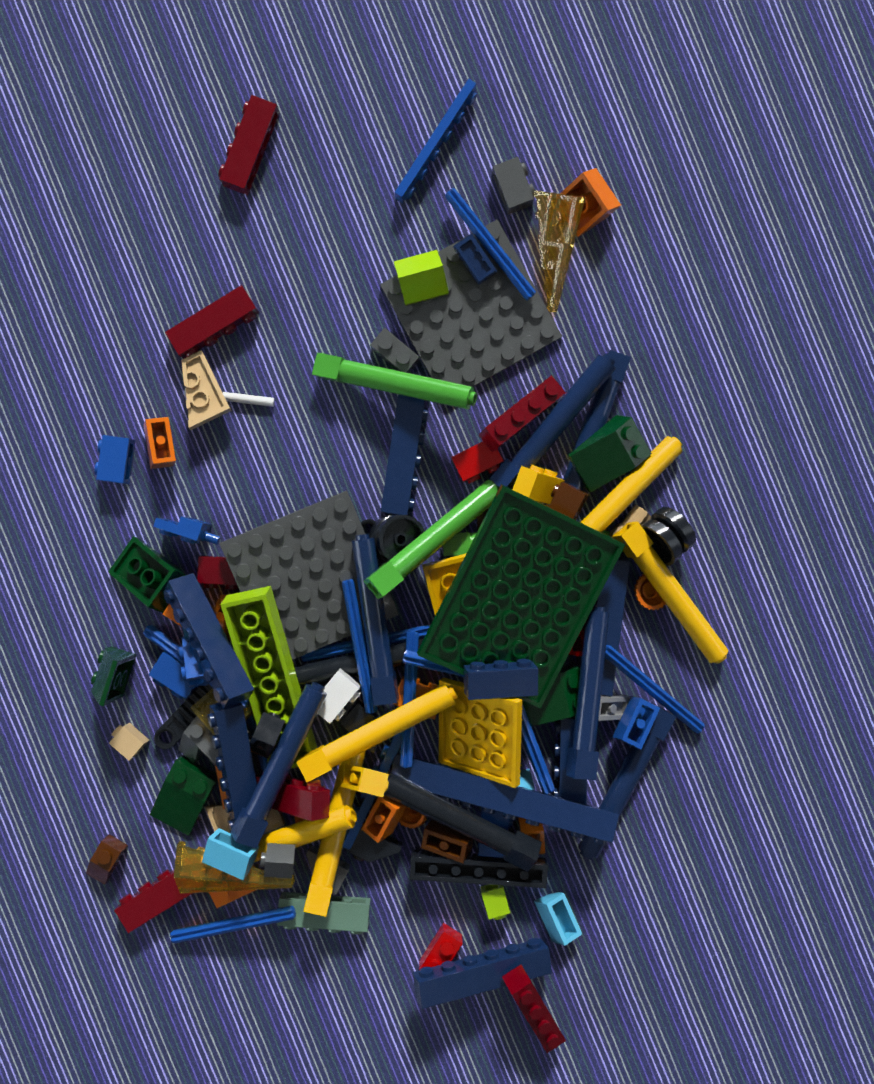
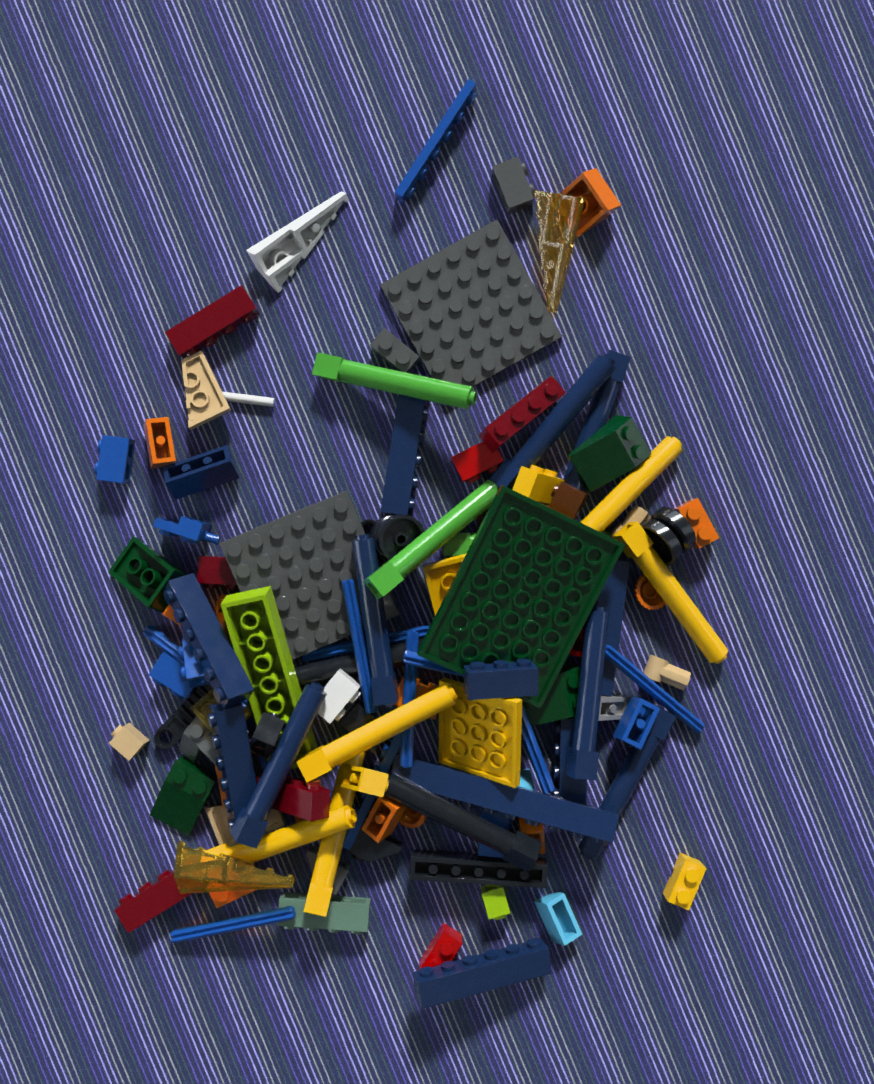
(106, 858): reddish brown slope -> none
(112, 675): dark green slope -> none
(200, 472): none -> dark blue brick
(229, 856): medium azure brick -> none
(249, 144): dark red brick -> none
(278, 860): dark grey brick -> none
(283, 250): none -> white wedge
(421, 277): lime slope -> none
(446, 842): reddish brown brick -> none
(475, 259): dark blue plate -> none
(490, 244): blue axle -> none
(533, 1008): dark red brick -> none
(661, 670): none -> tan piece
(684, 881): none -> yellow brick
(700, 522): none -> orange brick

